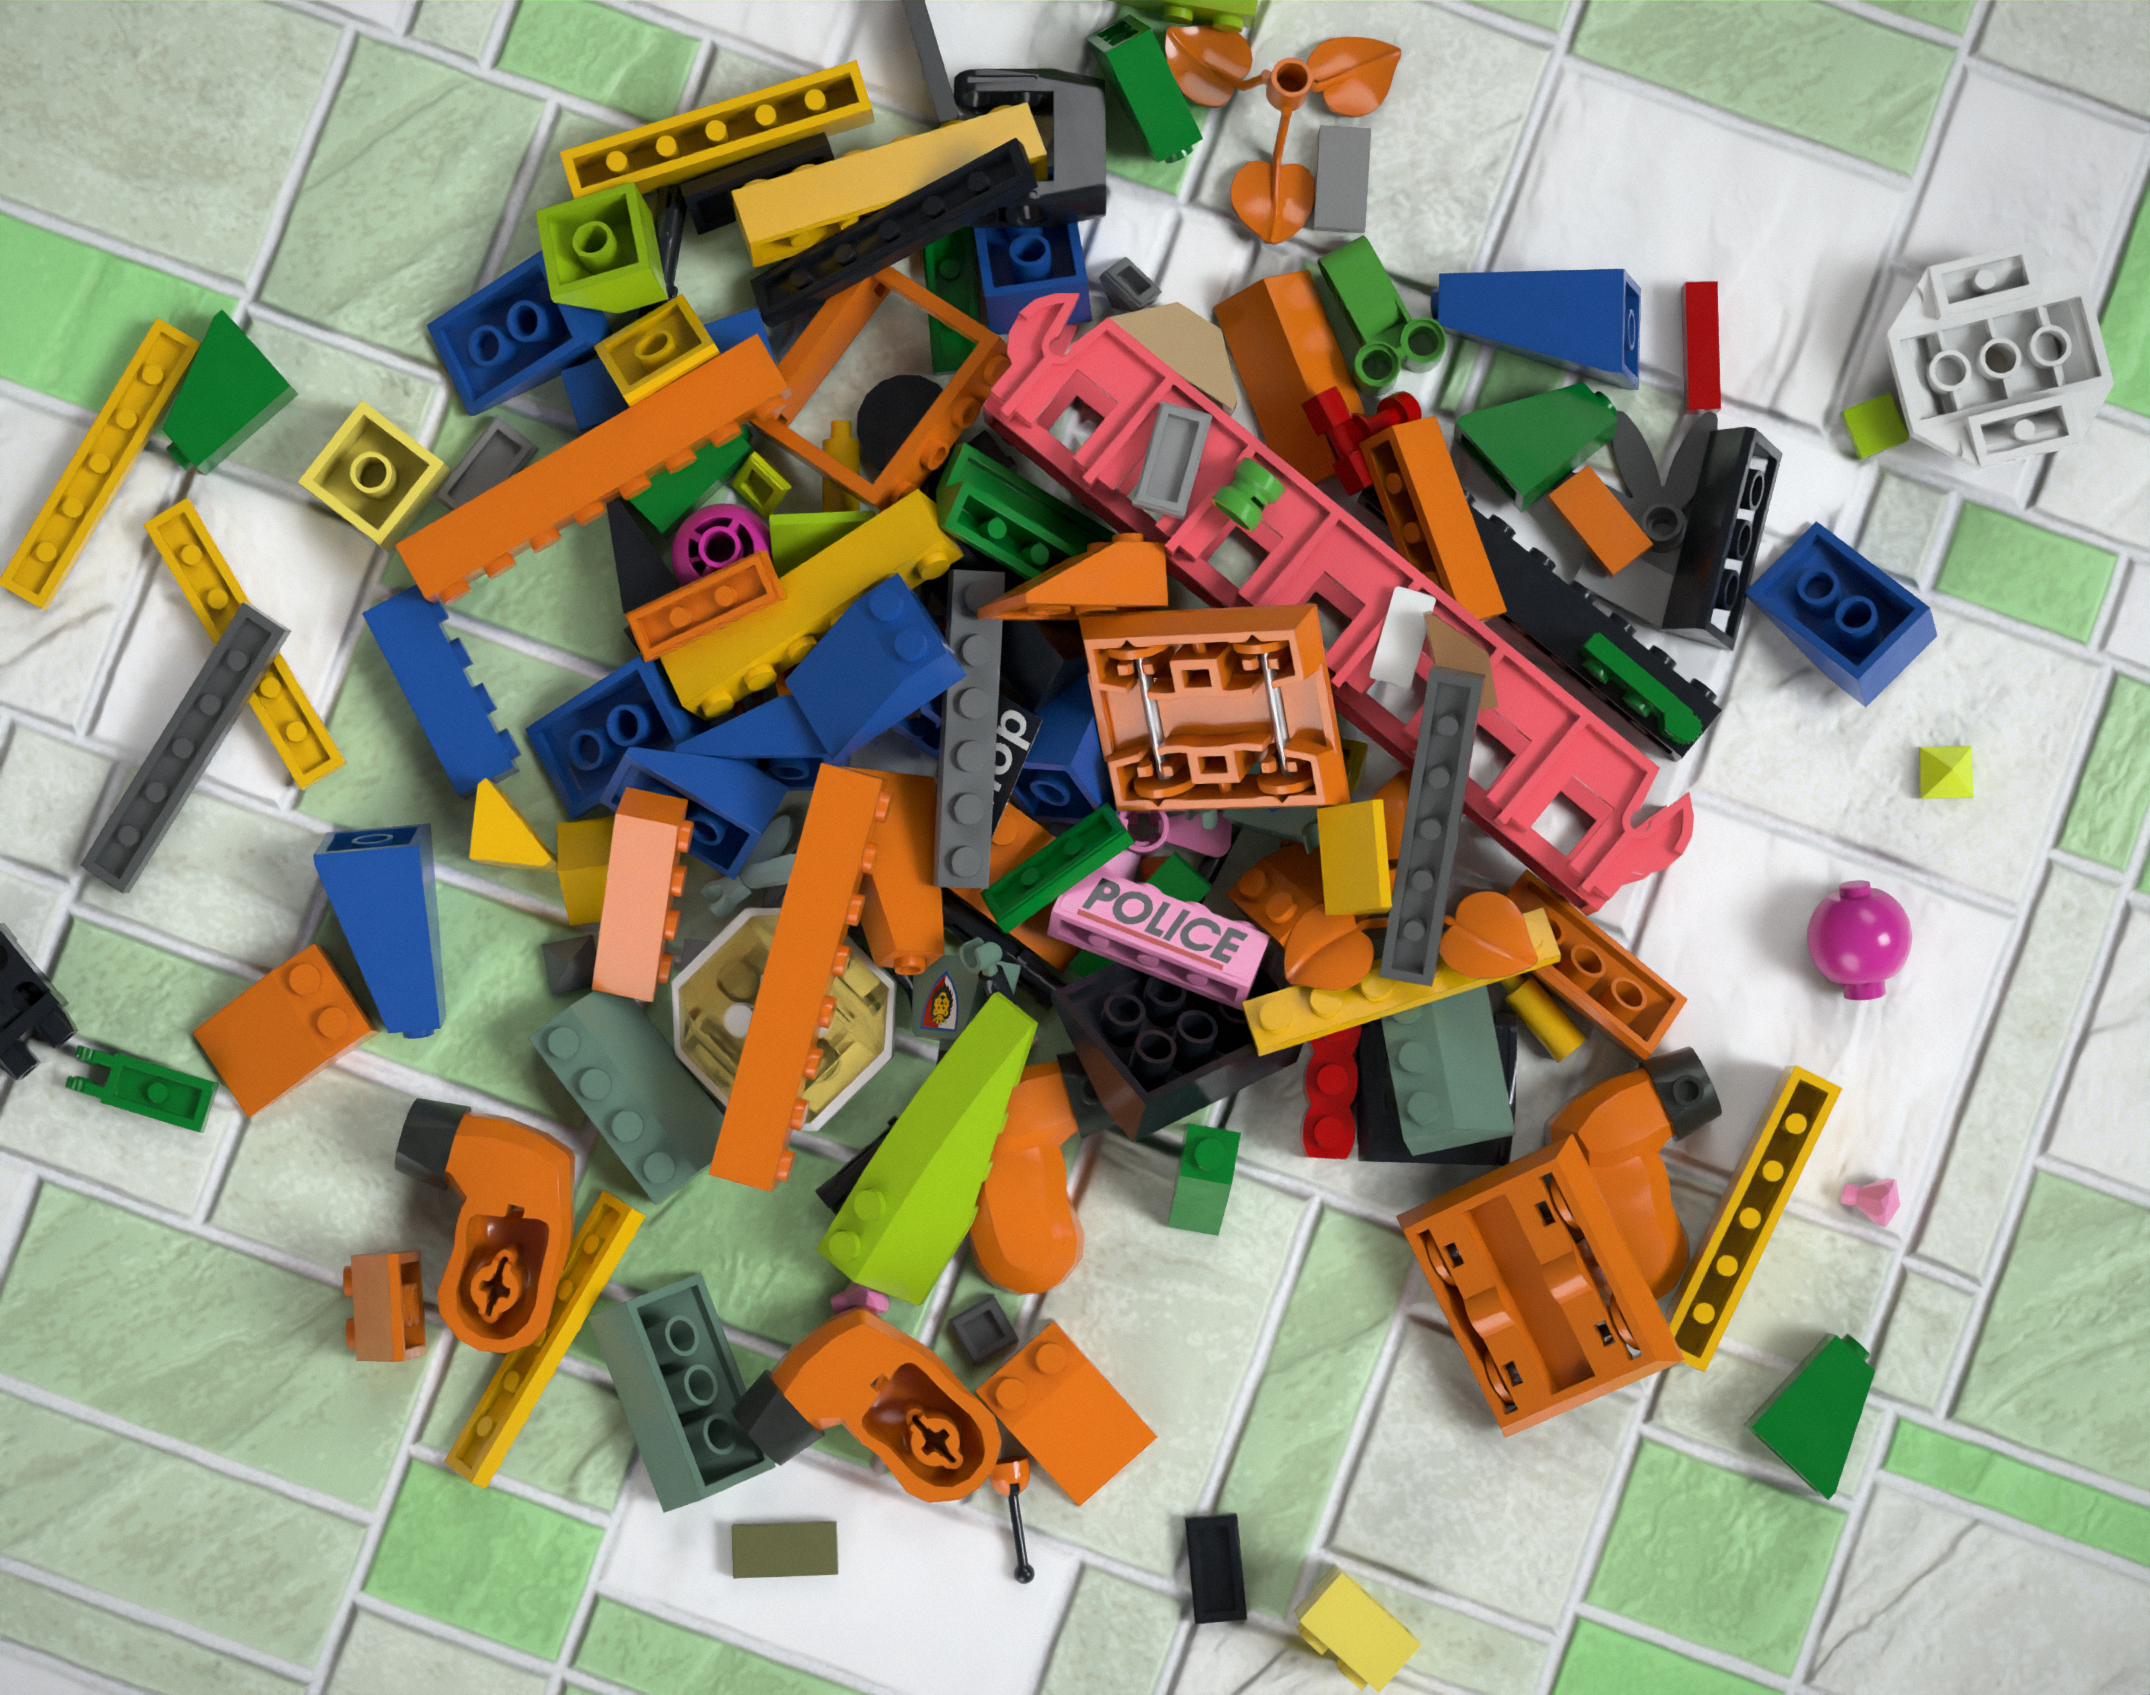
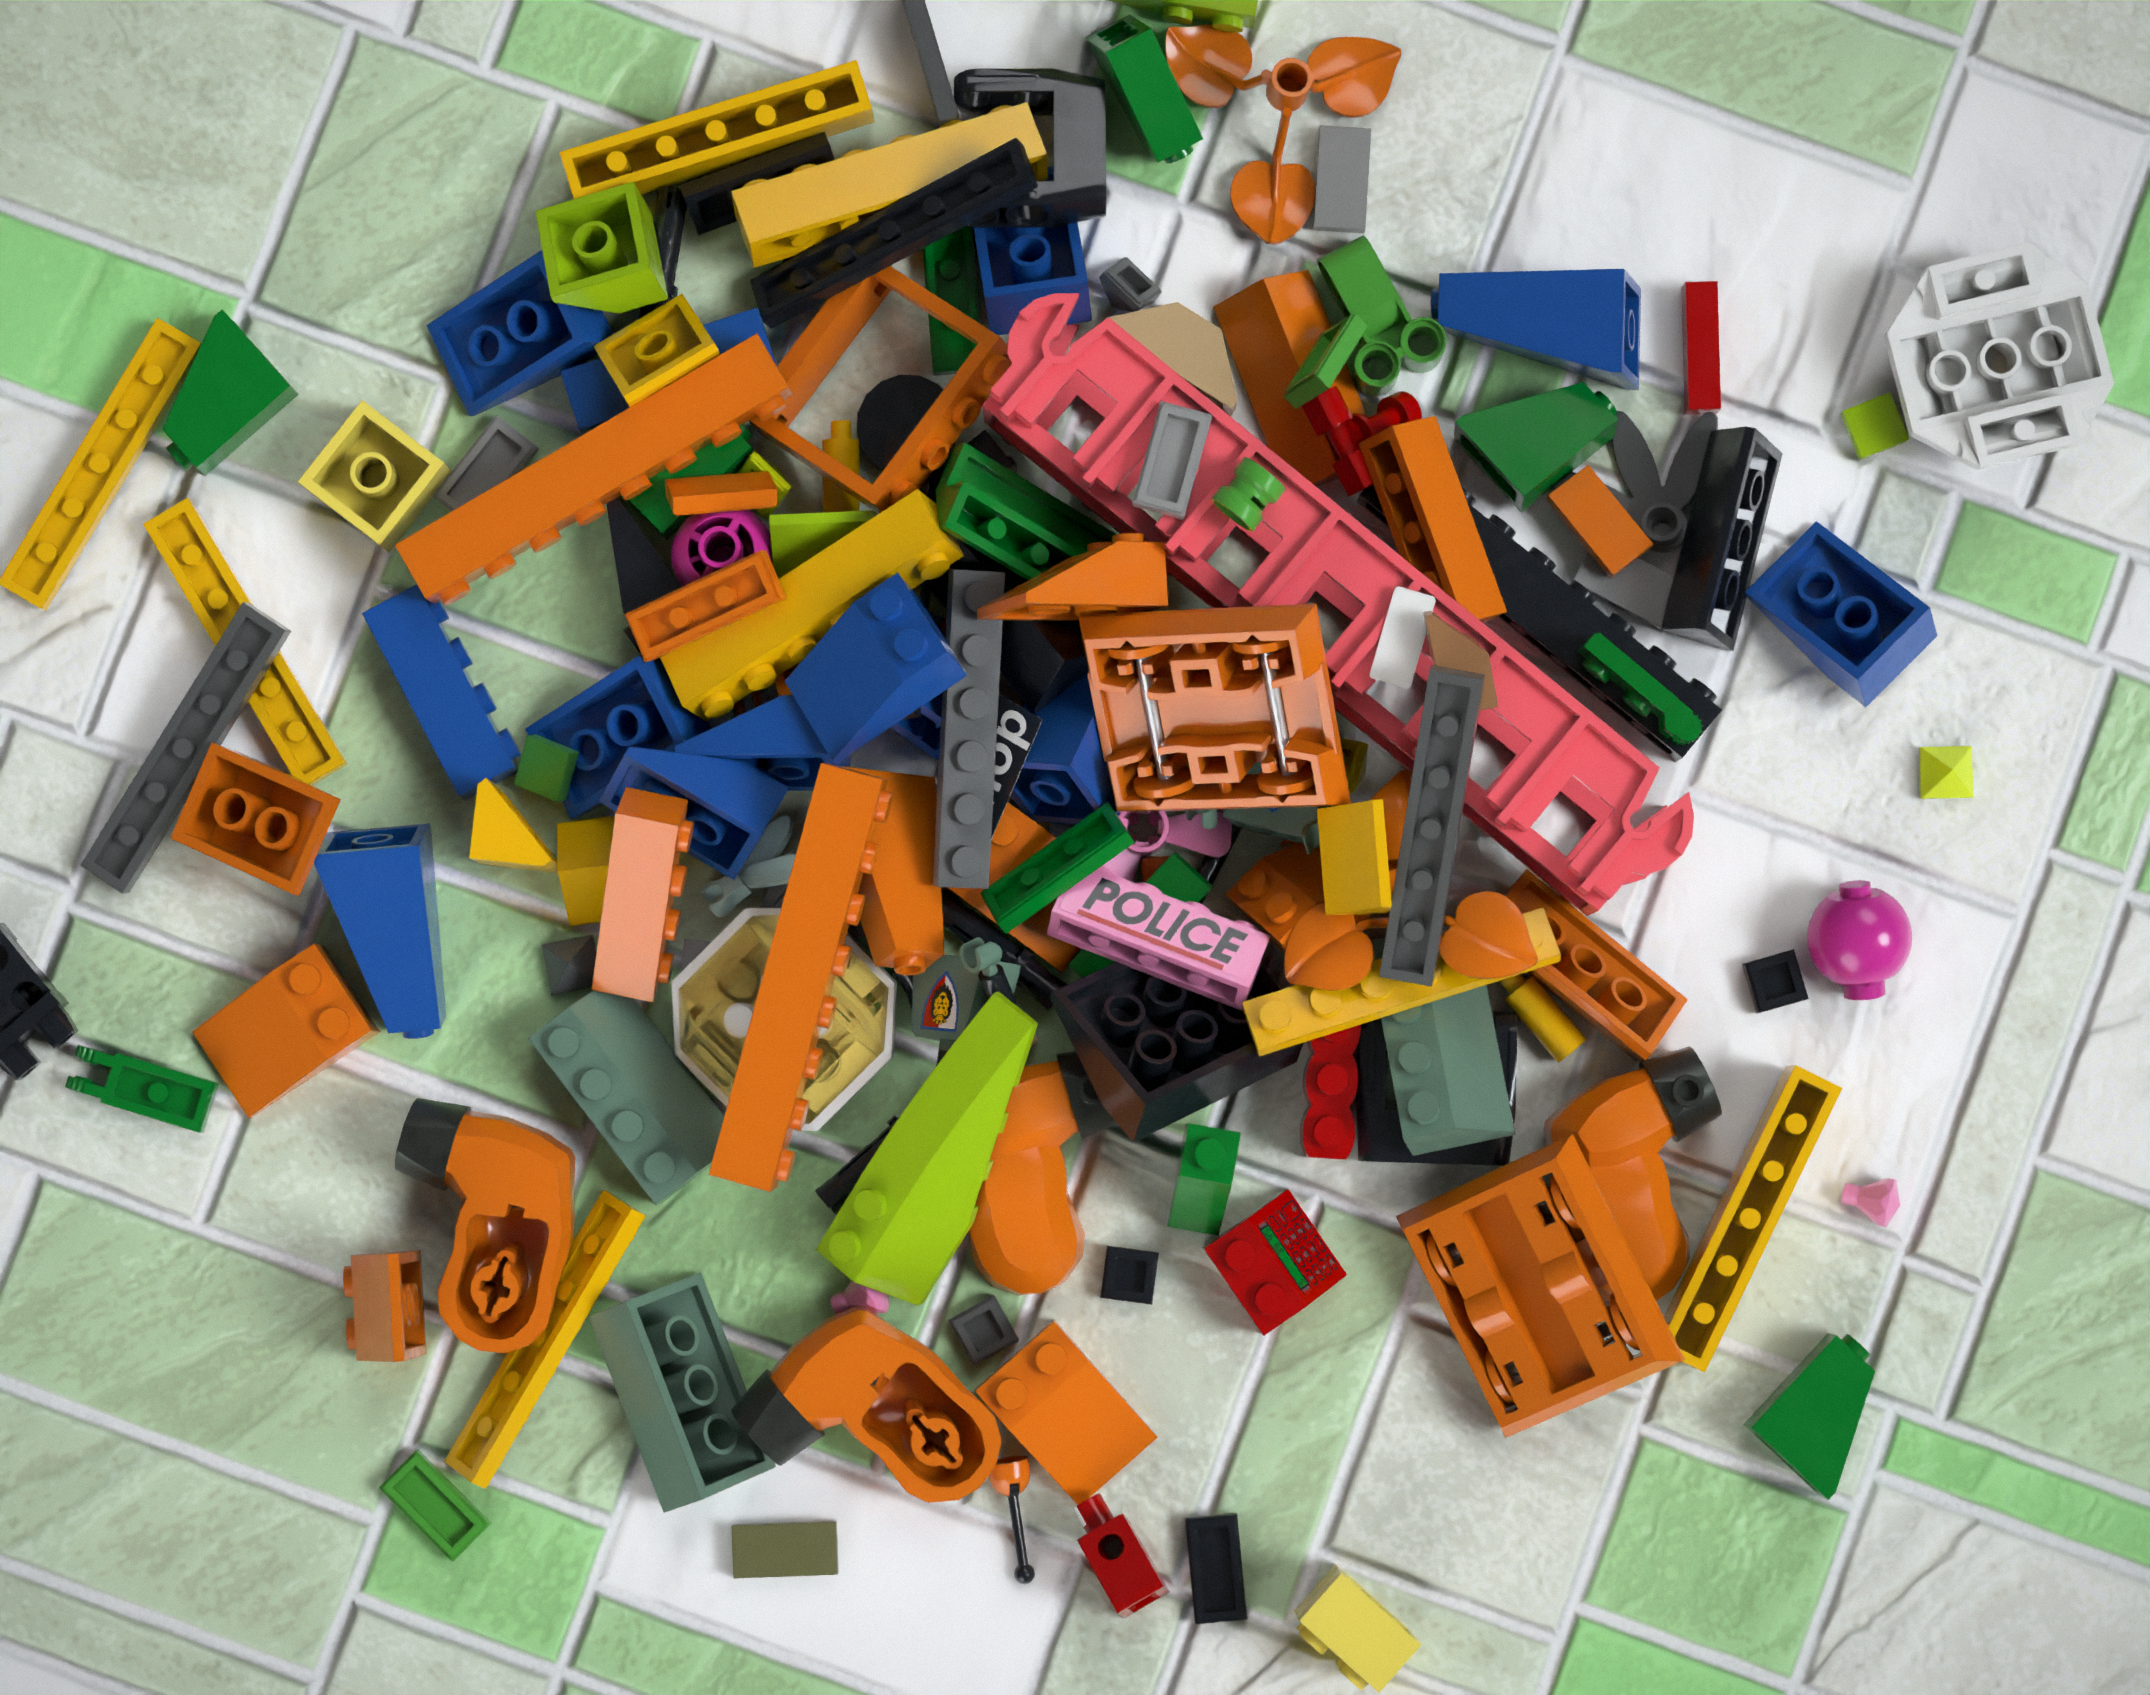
(255, 818): none -> orange slope
(435, 1505): none -> bright green tile
(546, 768): none -> bright green tile
(721, 493): none -> orange tile
(1129, 1275): none -> black tile
(1132, 1577): none -> red torso
(1275, 1262): none -> red slope
(1325, 360): none -> bright green tile
(1775, 981): none -> black tile

